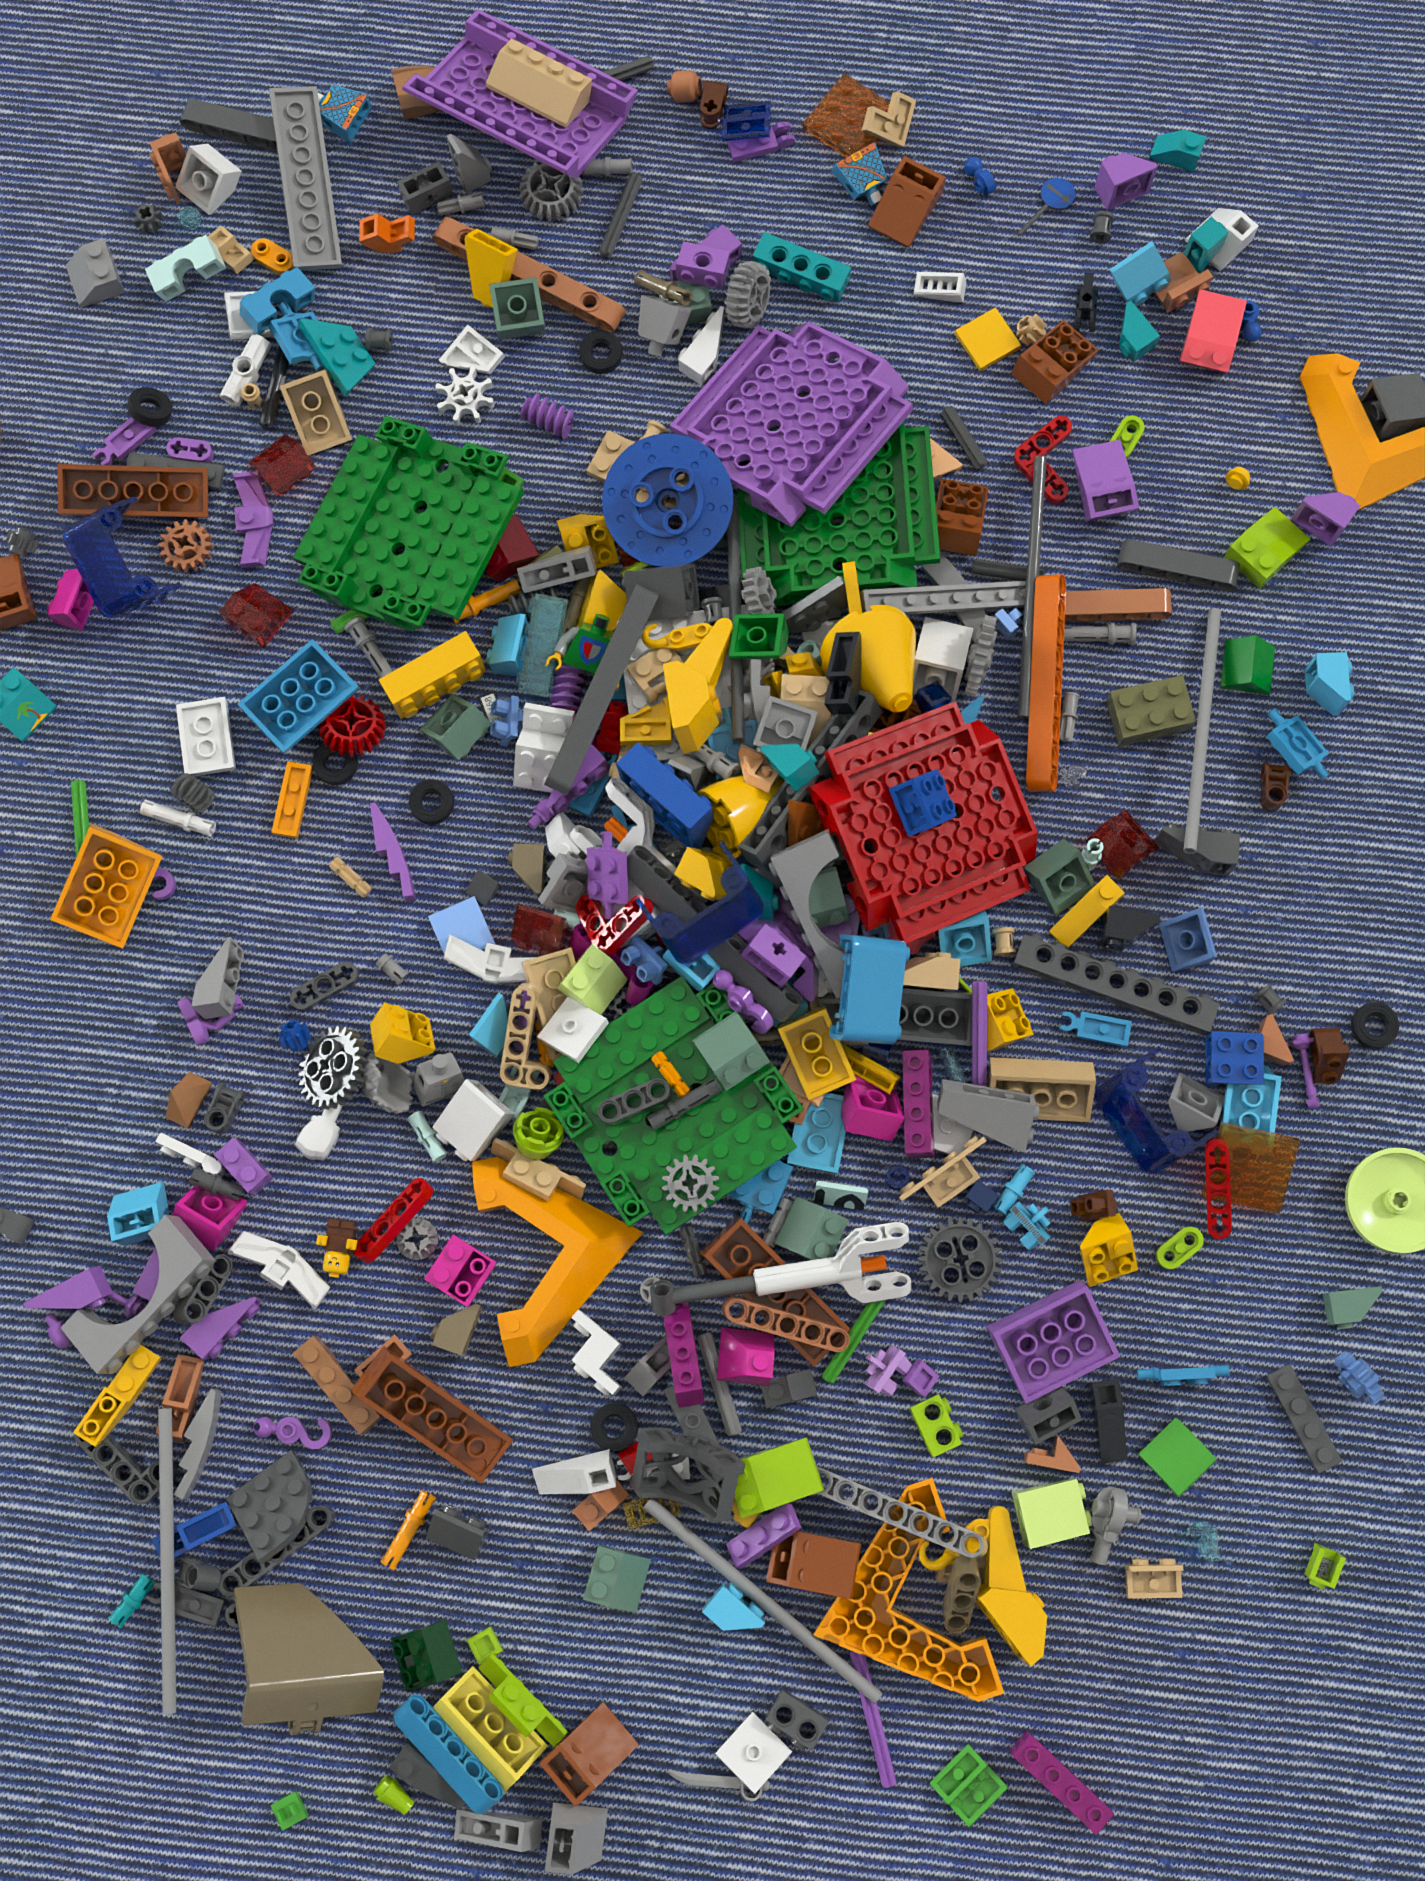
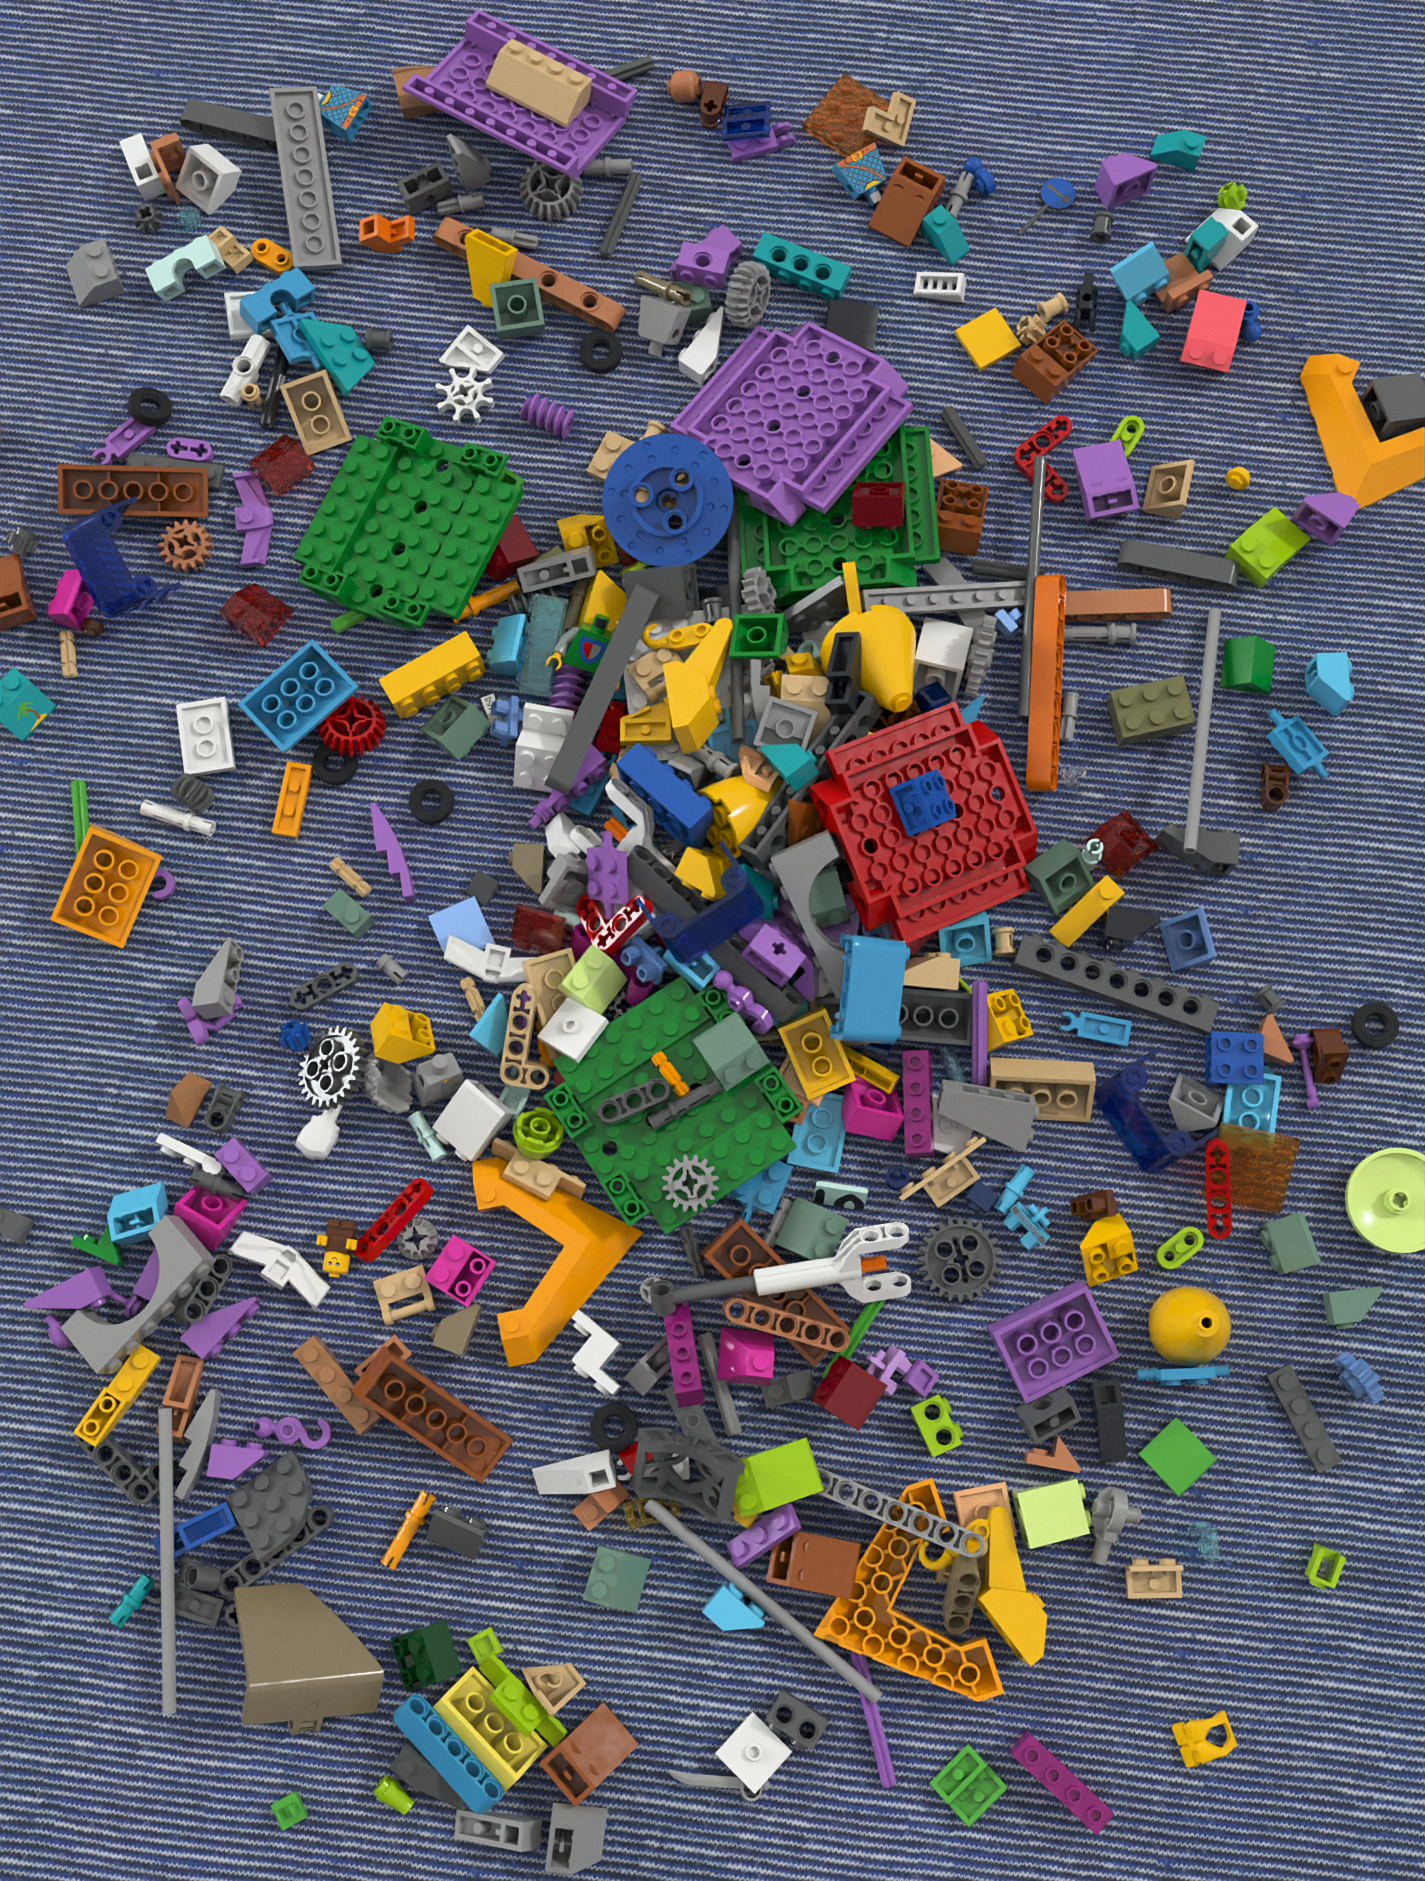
(68, 655): none -> tan axle
(92, 627): none -> reddish brown plate
(104, 1249): none -> green slope
(142, 167): none -> white slope
(234, 1461): none -> medium lavender slope
(349, 913): none -> sand green slope
(366, 643): light grey pin -> none
(402, 1286): none -> tan plate
(473, 997): none -> tan axle
(553, 1684): none -> tan slope
(849, 1392): none -> dark red slope
(853, 322): none -> black slope
(878, 504): none -> dark red slope
(945, 234): none -> teal slope
(959, 194): none -> light grey pin
(977, 1502): none -> light nougat plate
(1052, 307): none -> tan bush
(1168, 489): none -> tan slope
(1189, 1326): none -> yellow cylinder
(1193, 1741): none -> yellow piece
(1232, 196): none -> lime gear
(1289, 1244): none -> sand green slope

